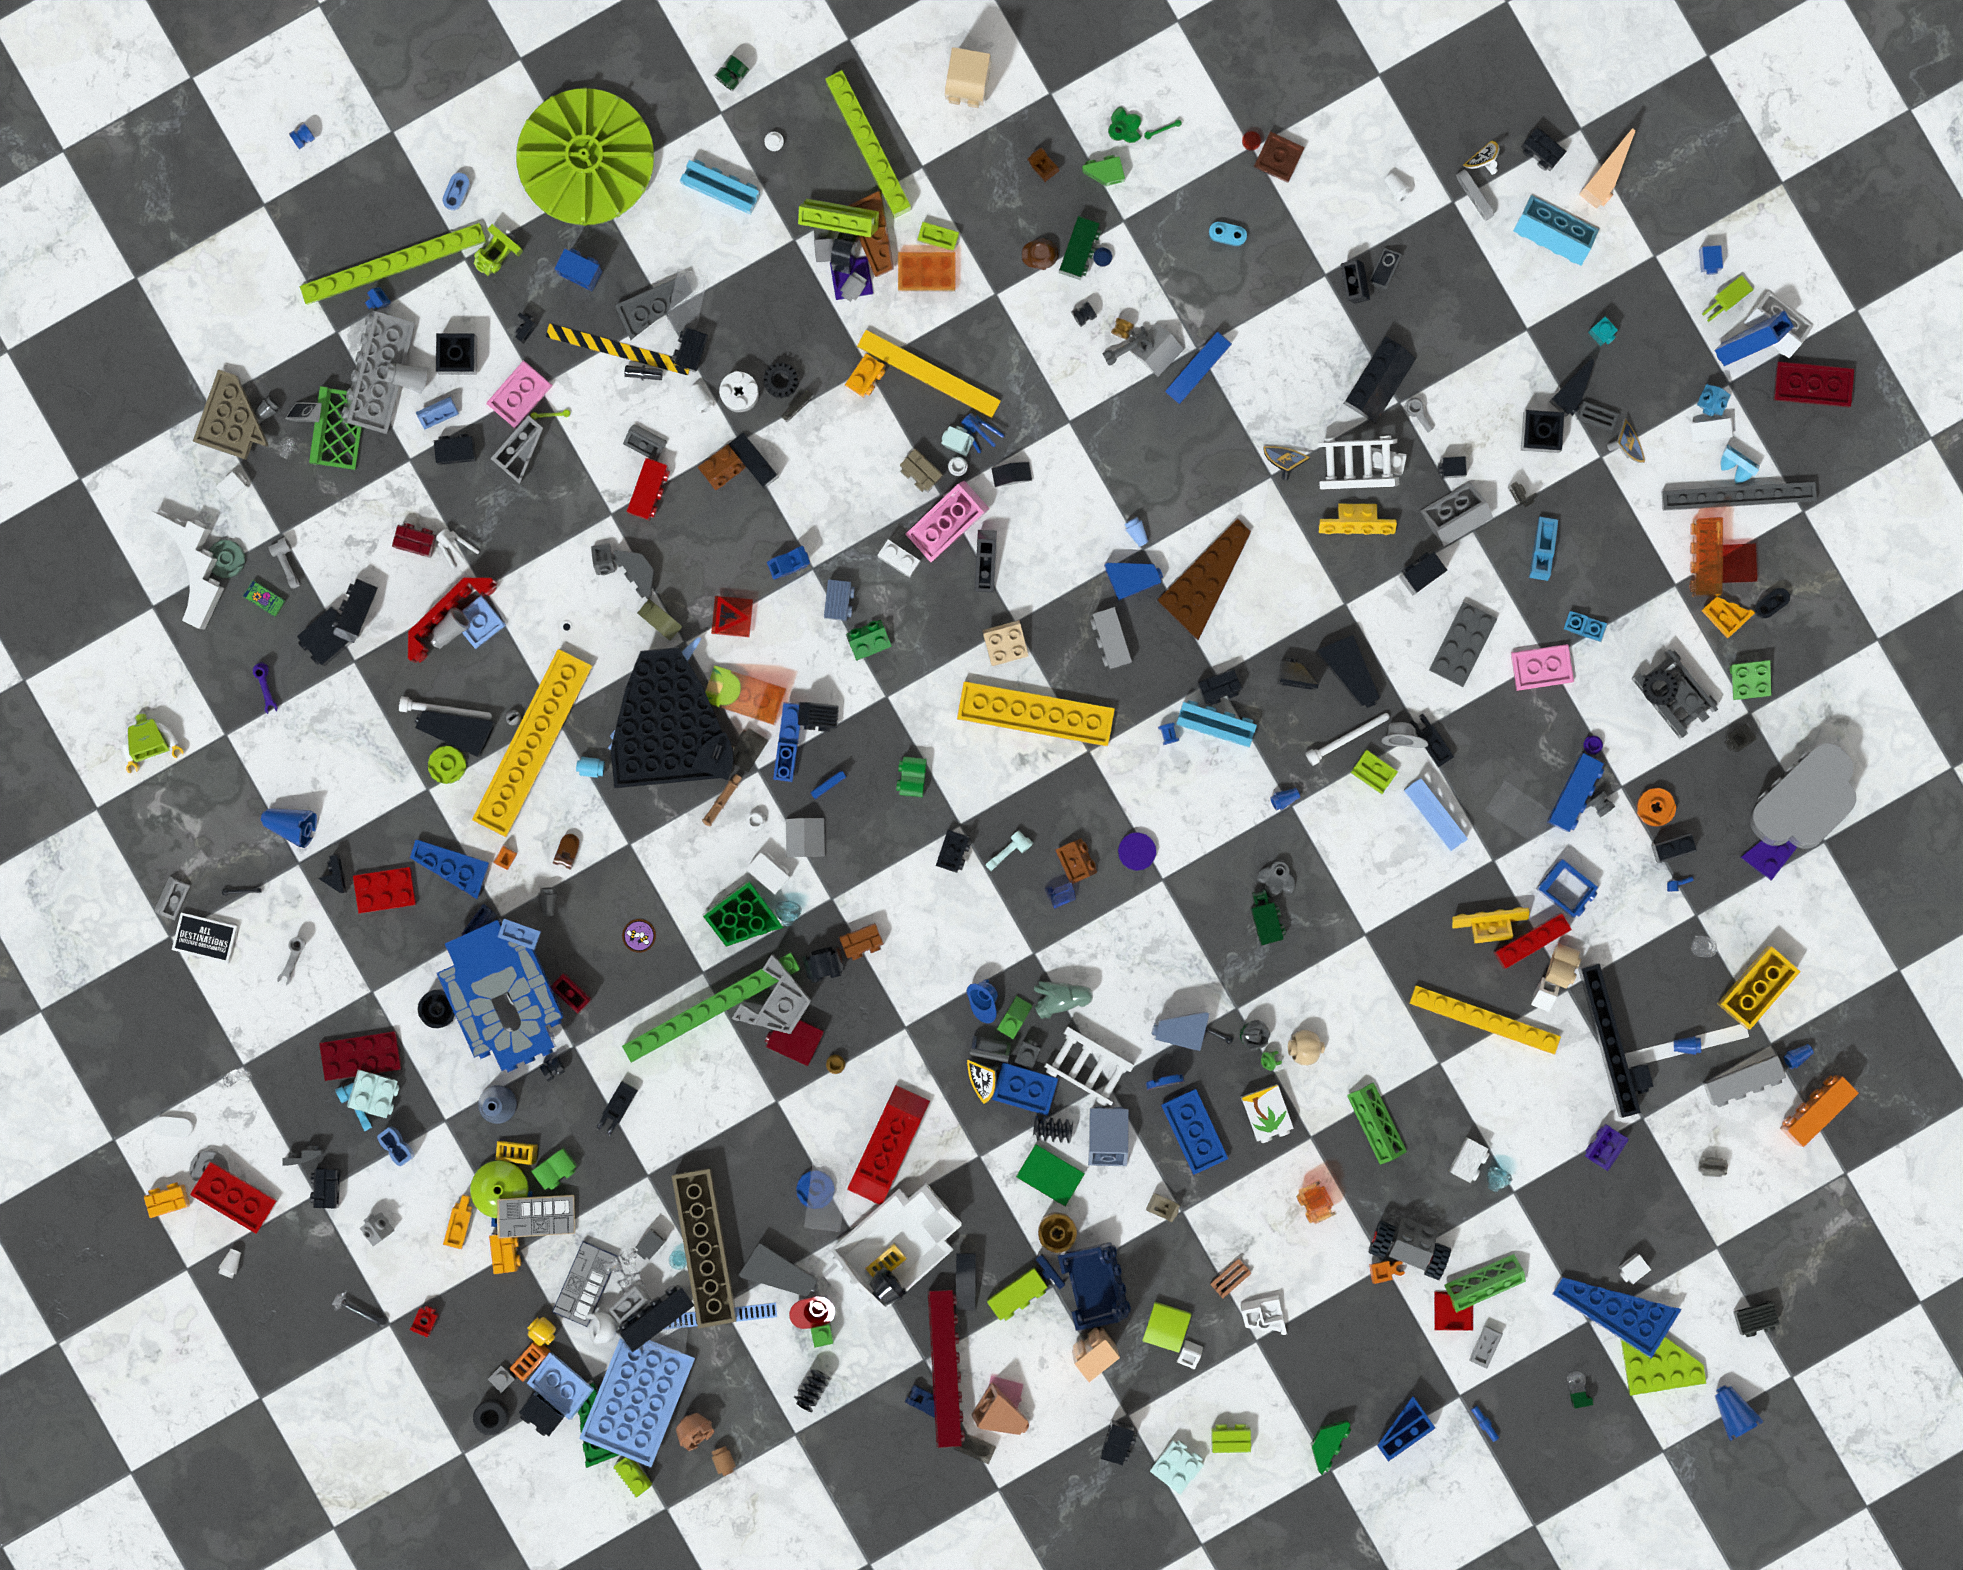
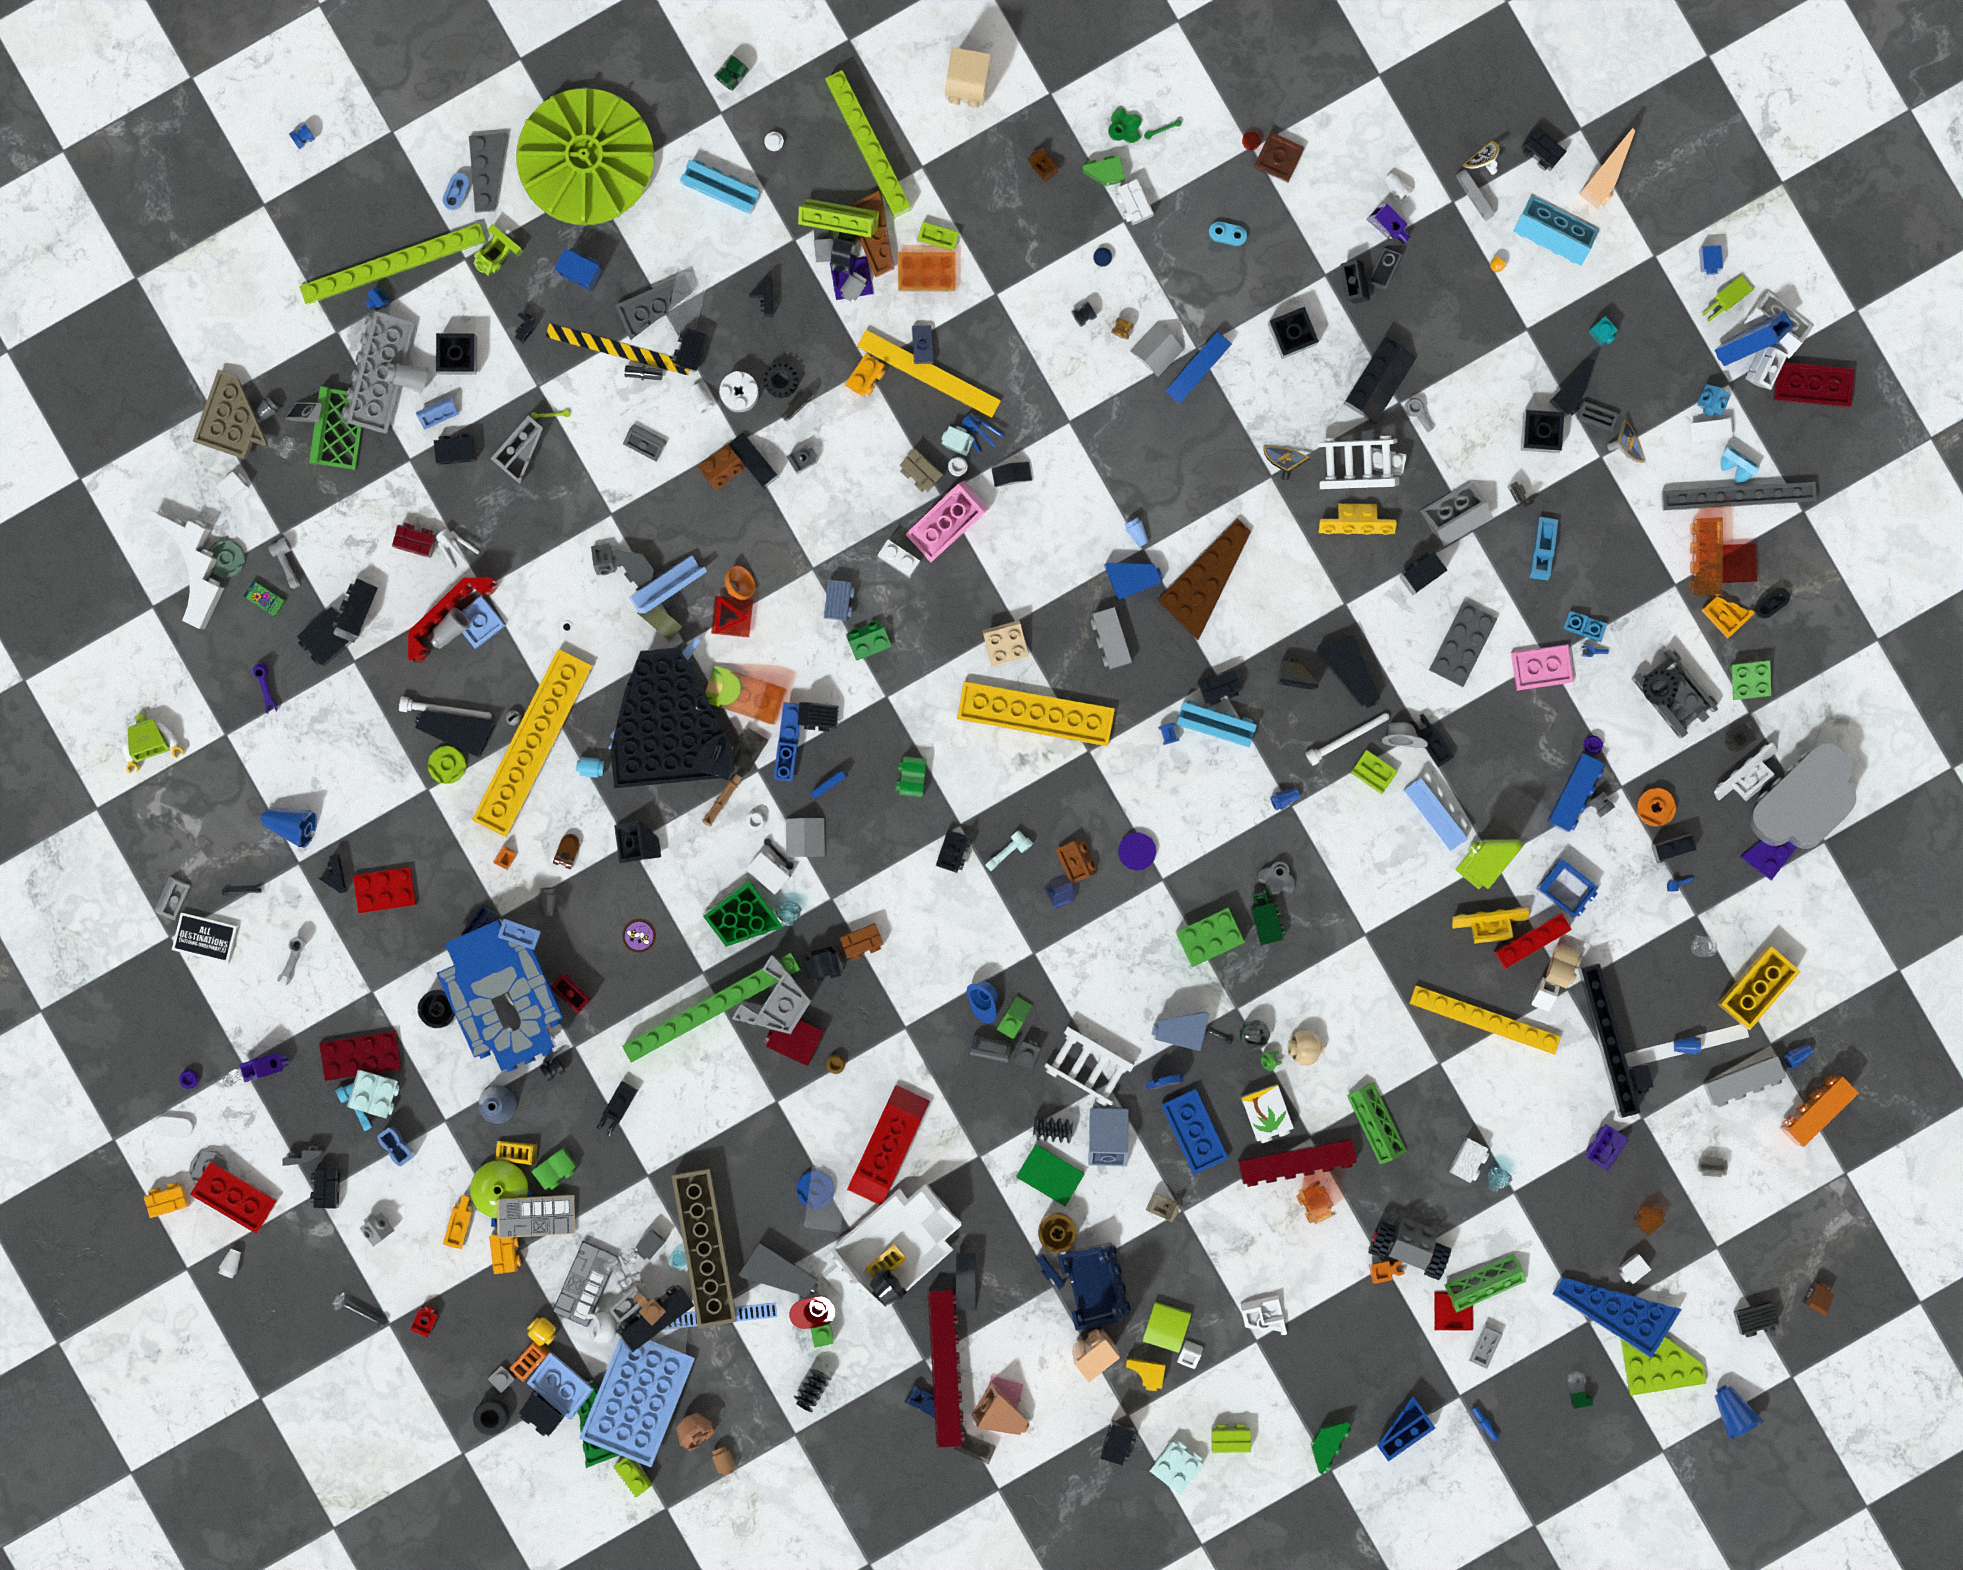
(188, 1079): none -> dark purple plate
(263, 1066): none -> dark purple torso
(459, 869): blue wing -> none
(486, 164): none -> dark grey wing
(519, 394): bright pink tile -> none
(636, 842): none -> black slope
(648, 489): red brick -> none
(650, 1309): none -> medium nougat plate
(666, 585): none -> light blue fence
(743, 581): none -> orange piece
(764, 290): none -> black slope
(788, 563): blue brick -> none
(789, 865): none -> black hinge
(800, 466): none -> dark grey brick
(922, 344): none -> dark blue plate
(983, 1079): shield -> none
(985, 560): black slope -> none
(1017, 1294): lime brick -> none
(1025, 1089): blue plate -> none
(1040, 254): reddish brown hat -> none
(1061, 997): sand green animal -> none
(1080, 248): dark green brick -> none
(1134, 202): none -> white brick
(1139, 341): dark grey bar -> none
(1150, 1372): none -> yellow arch
(1209, 937): none -> bright green brick
(1236, 1283): nougat tile -> none
(1293, 332): none -> black brick
(1297, 1161): none -> dark red brick
(1383, 218): none -> dark purple torso
(1452, 467): black brick -> none
(1488, 860): none -> lime windscreen
(1497, 264): none -> light orange hinge
(1591, 651): none -> blue hand
(1649, 1219): none -> clear orange brick
(1750, 777): none -> white bracket
(1766, 367): none -> white brick
(1818, 1298): none -> dark orange slope

